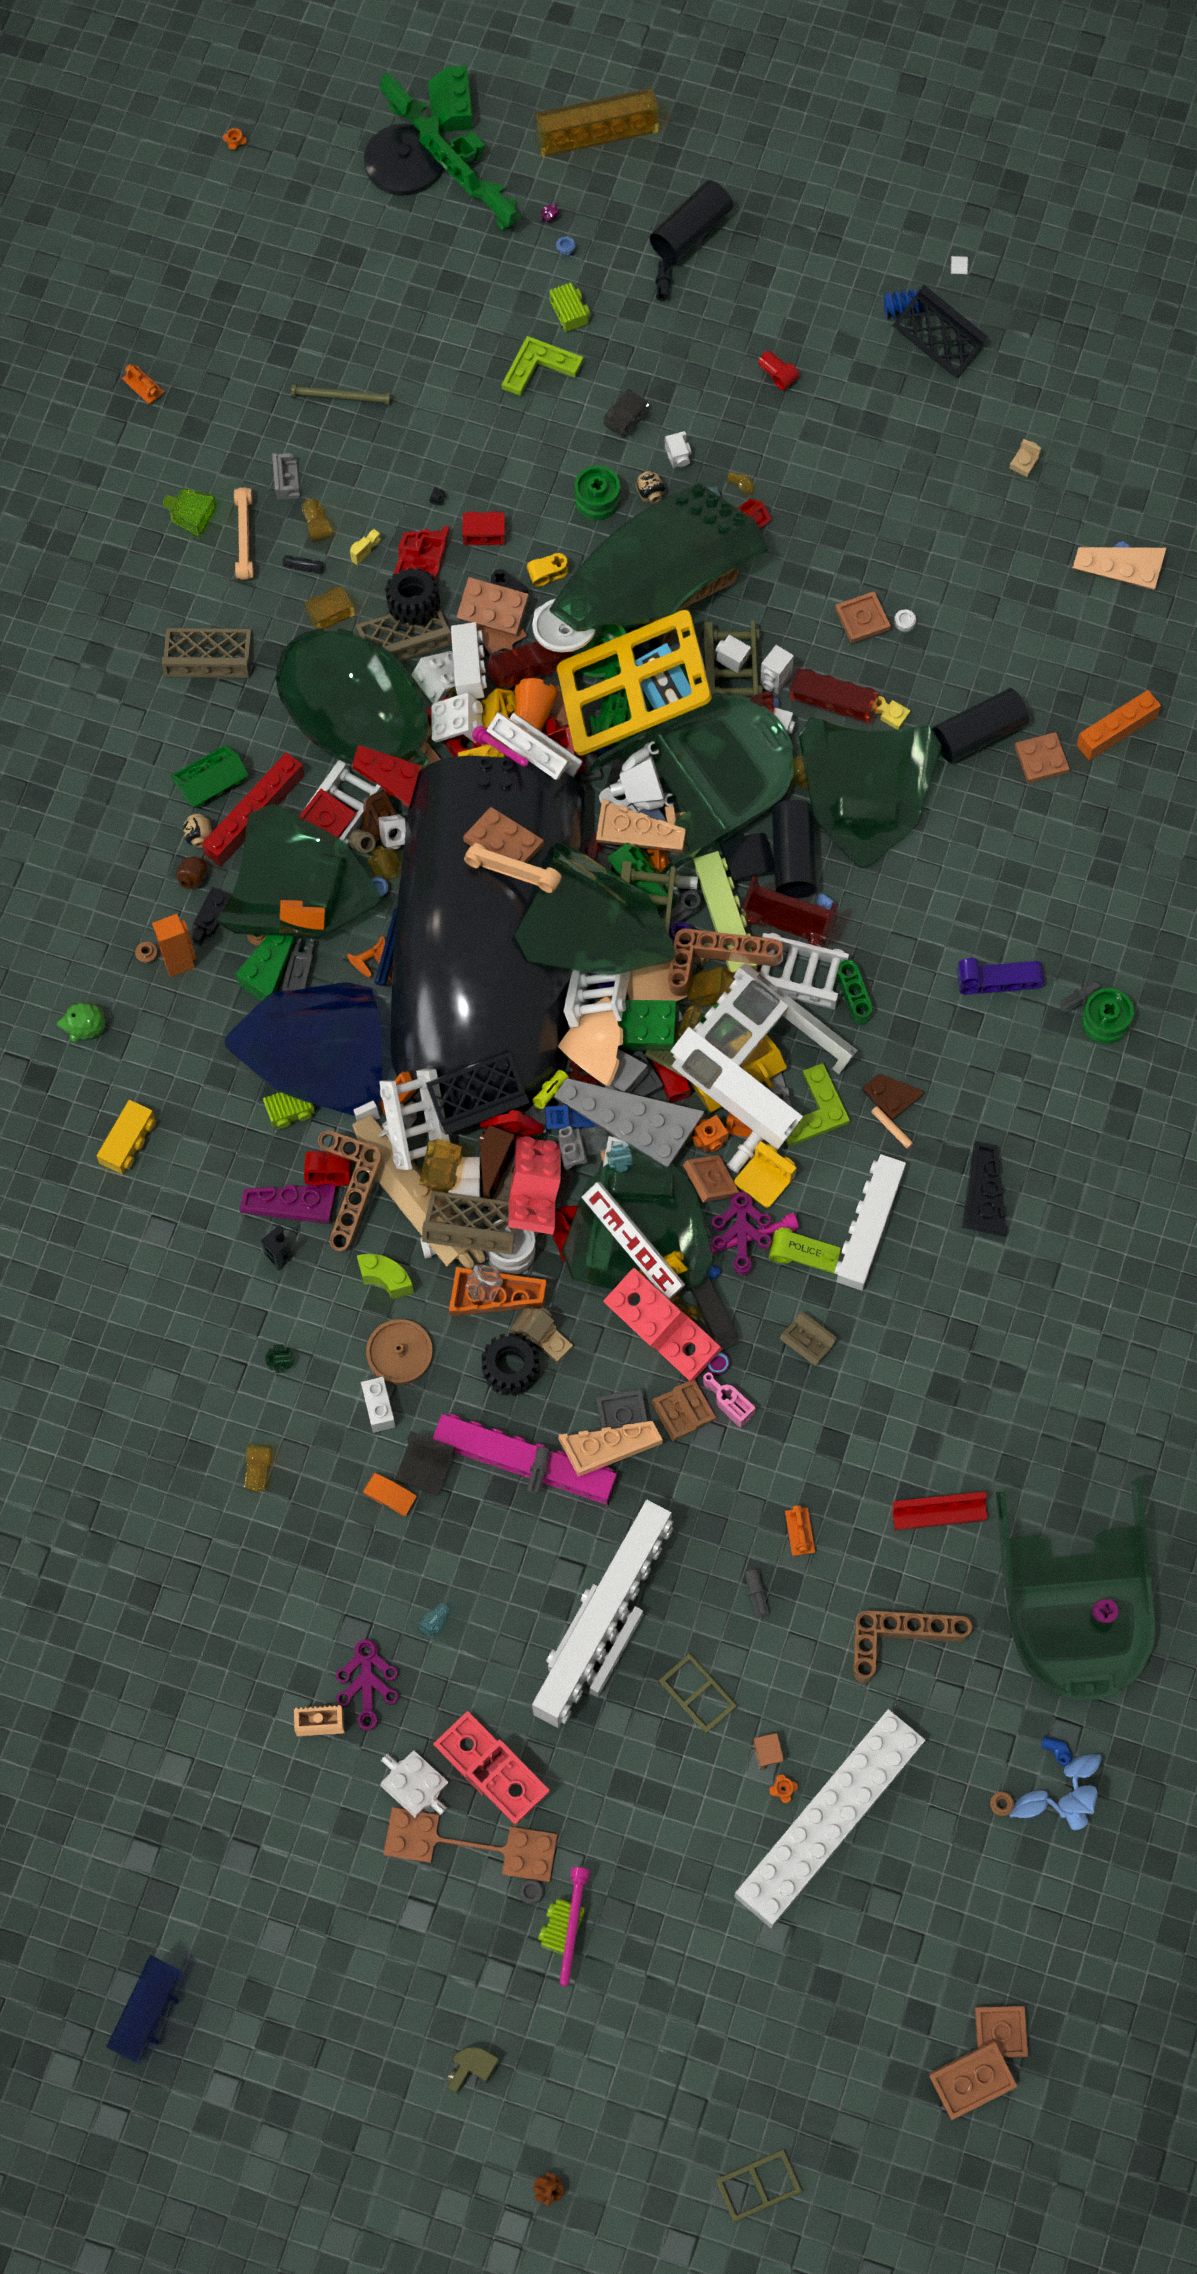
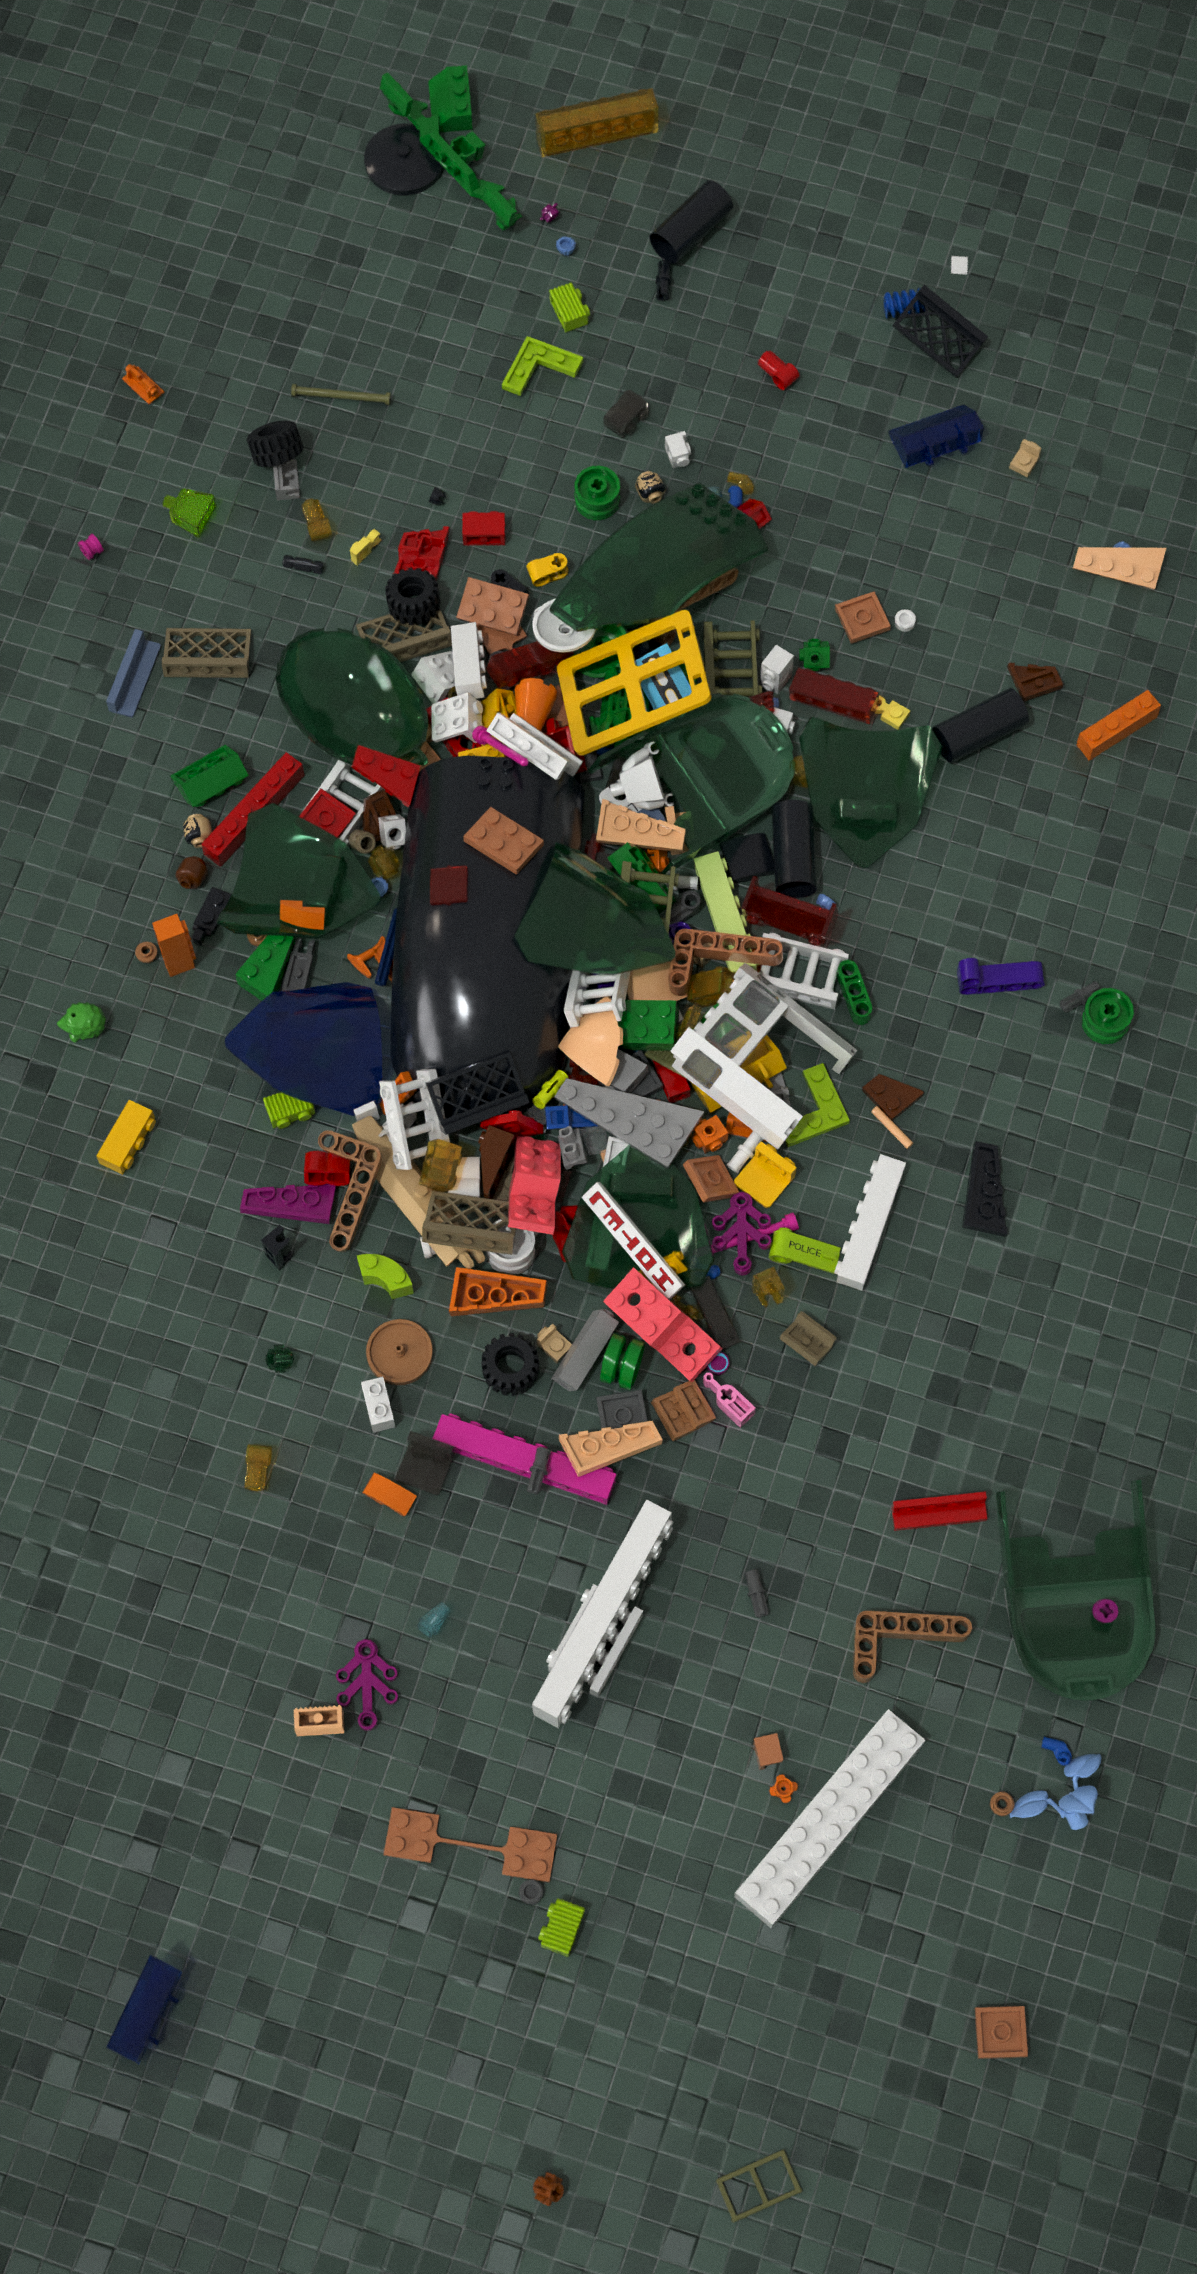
(90, 546): none -> dark pink wheel
(133, 675): none -> sand blue panel
(234, 134): orange plate -> none
(242, 499): light nougat piece -> none
(275, 443): none -> black tyre
(329, 608): clear yellow brick -> none
(414, 1784): white plate -> none
(448, 885): none -> clear red piece
(472, 2061): olive brick -> none
(484, 1283): clear panel -> none
(491, 1768): coral bracket -> none
(532, 1324): dark tan brick -> none
(546, 879): light nougat piece -> none
(579, 1878): dark pink piece -> none
(585, 1349): none -> light grey brick
(619, 1158): clear light blue gear -> none
(622, 1361): none -> green wheel
(684, 1704): olive window -> none
(732, 653): white brick -> none
(736, 496): none -> blue arm
(768, 1283): none -> clear yellow hinge
(799, 1531): orange hinge -> none
(815, 654): none -> green brick
(937, 435): none -> clear blue piece
(972, 2080): nougat plate -> none
(1034, 680): none -> reddish brown wing
(1041, 757): nougat plate -> none

